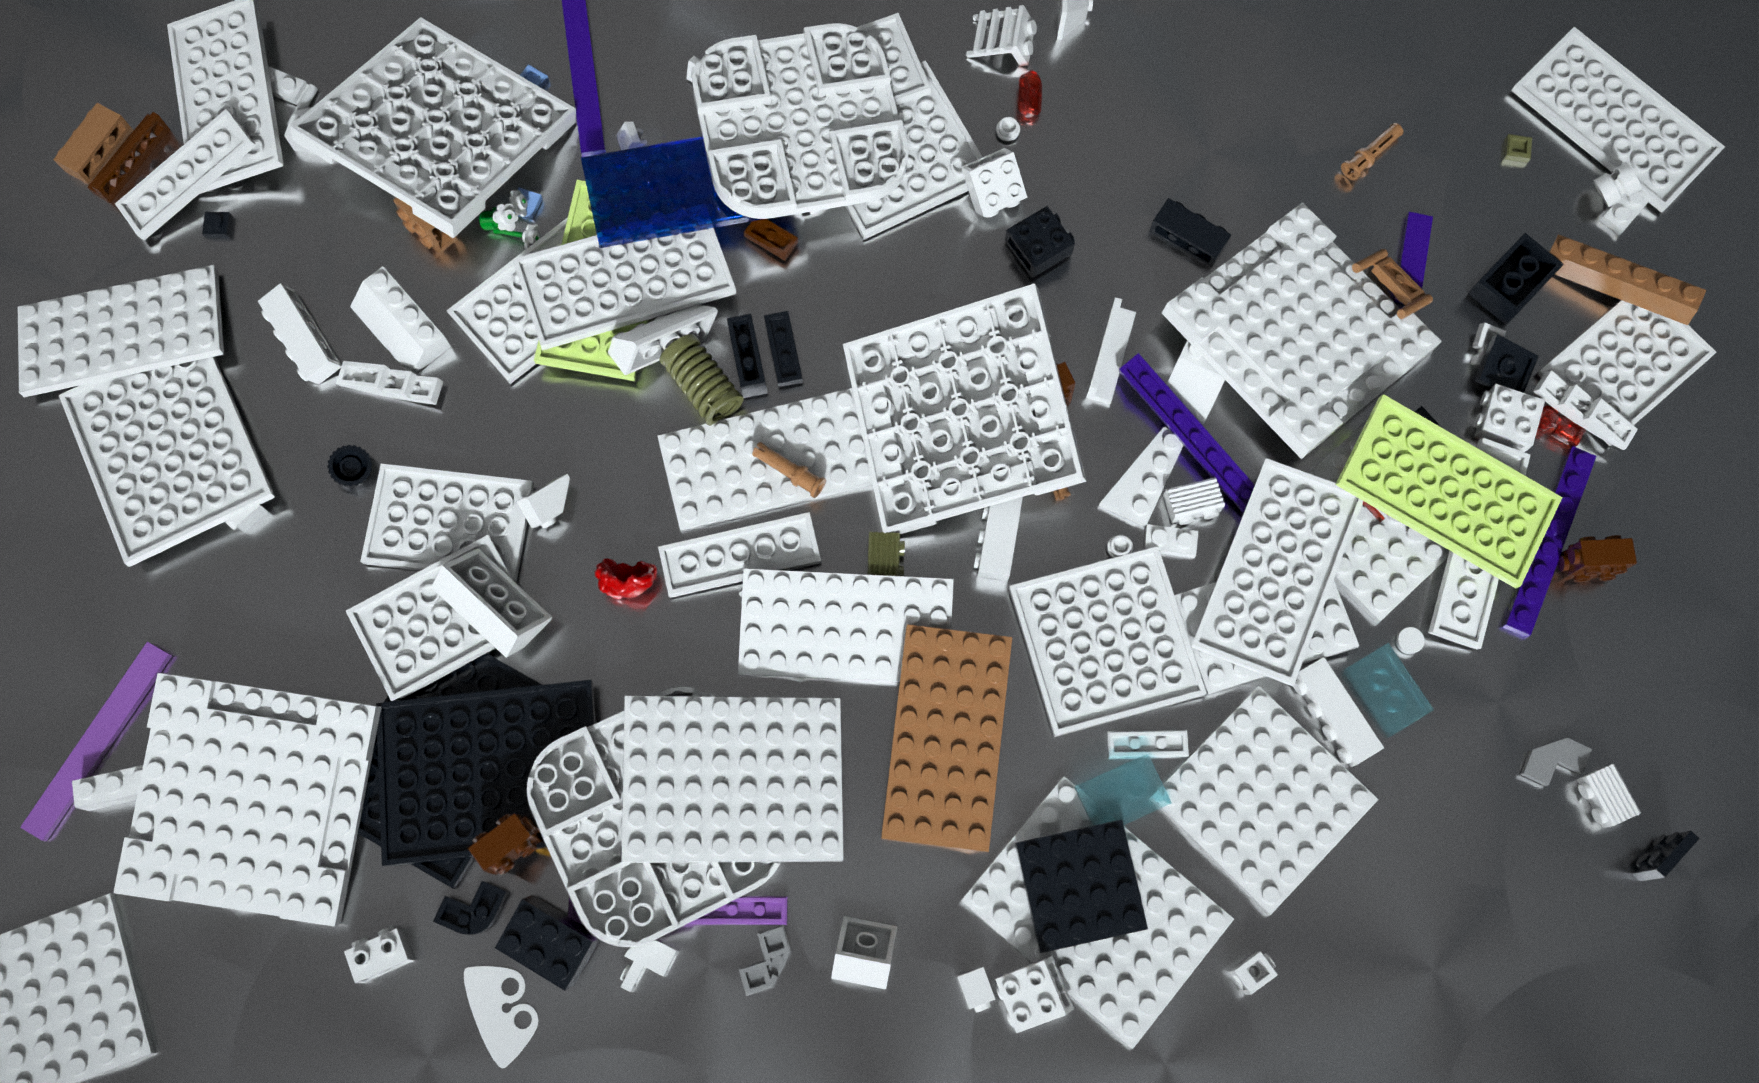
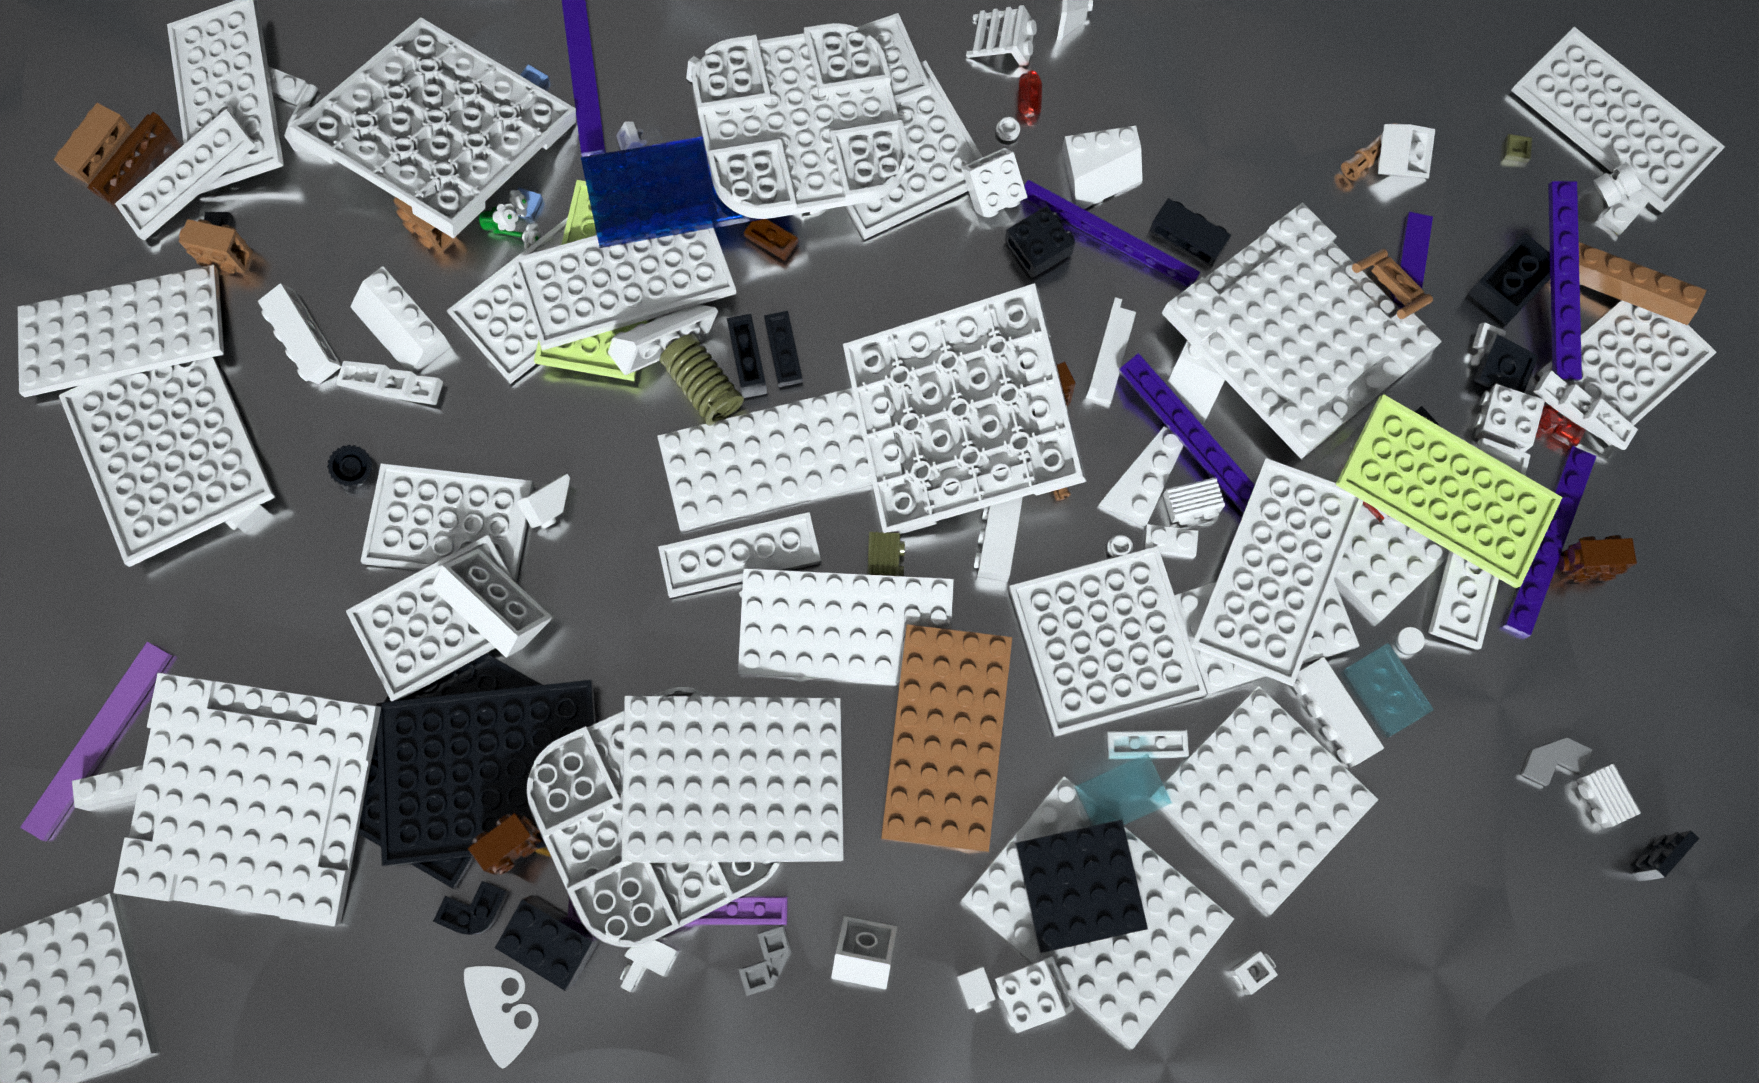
(215, 246): none -> medium nougat brick
(379, 955): white brick -> none
(623, 580): red hair -> none
(798, 474): medium nougat pin -> none
(1102, 164): none -> white wedge
(1111, 235): none -> dark purple tile
(1406, 150): none -> white slope
(1565, 280): none -> dark purple plate

